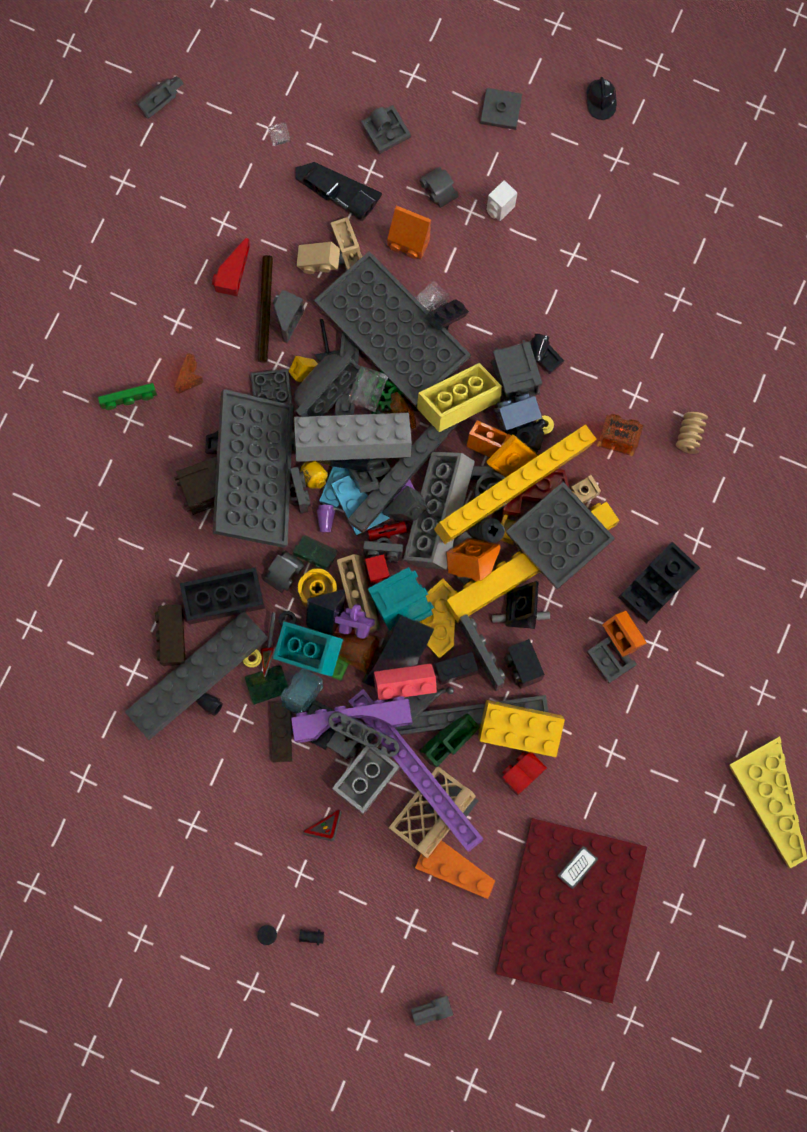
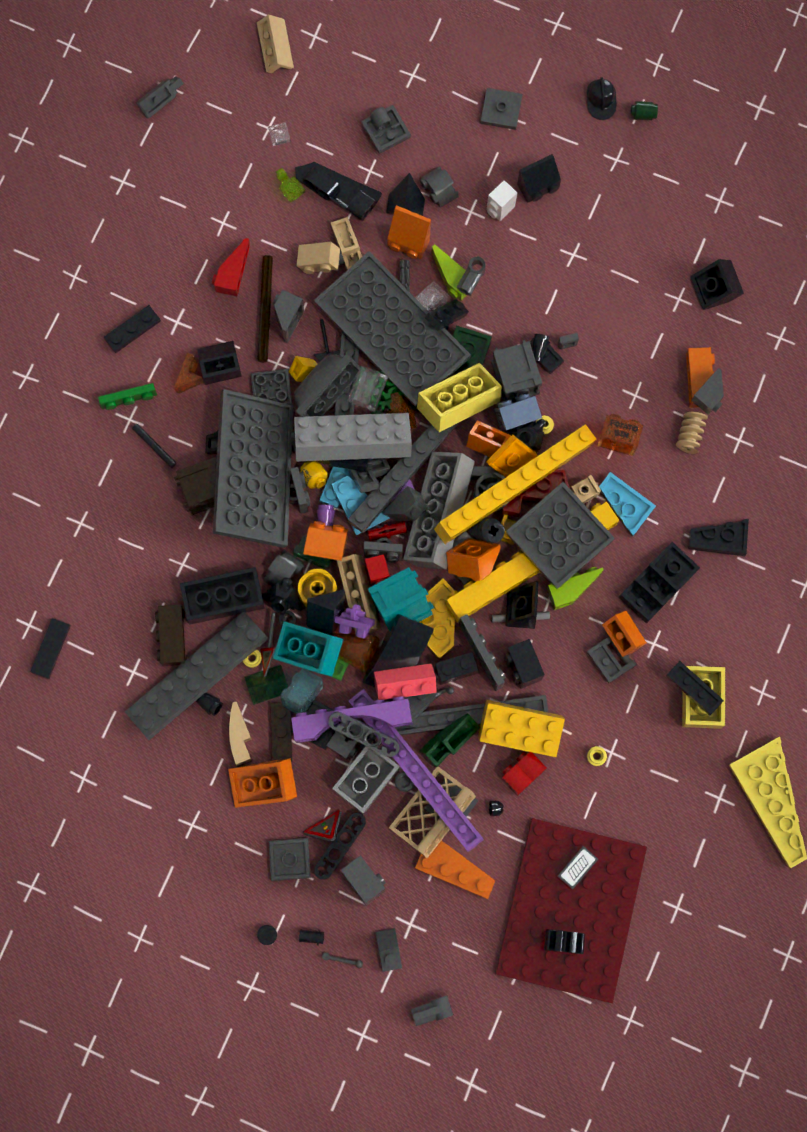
(50, 648): none -> black tile
(132, 329): none -> black plate
(154, 445): none -> black bar
(219, 362): none -> black slope
(238, 736): none -> tan slope
(262, 783): none -> orange slope
(274, 43): none -> tan panel
(283, 597): none -> black rock
(289, 859): none -> dark grey tile
(290, 187): none -> clear neon green plate
(326, 541): none -> orange slope
(326, 956): none -> dark grey hinge
(337, 844): none -> black beam
(363, 880): none -> dark grey brick
(388, 950): none -> dark grey slope
(403, 782): none -> dark grey tile
(405, 273): none -> dark grey axle
(407, 196): none -> black slope
(450, 272): none -> lime slope
(471, 277): none -> dark grey piece
(475, 343): none -> dark green plate
(495, 808): none -> black hinge
(539, 179): none -> black slope
(564, 941): none -> black gear
(568, 341): none -> dark grey tile
(573, 588): none -> lime slope
(603, 756): none -> light yellow plate
(626, 502): none -> medium azure wing
(644, 110): none -> dark green brick
(694, 688): none -> black plate
(695, 716): none -> light yellow brick
(699, 370): none -> orange brick
(710, 394): none -> dark grey slope
(717, 284): none -> black slope
(722, 539): none -> black wing

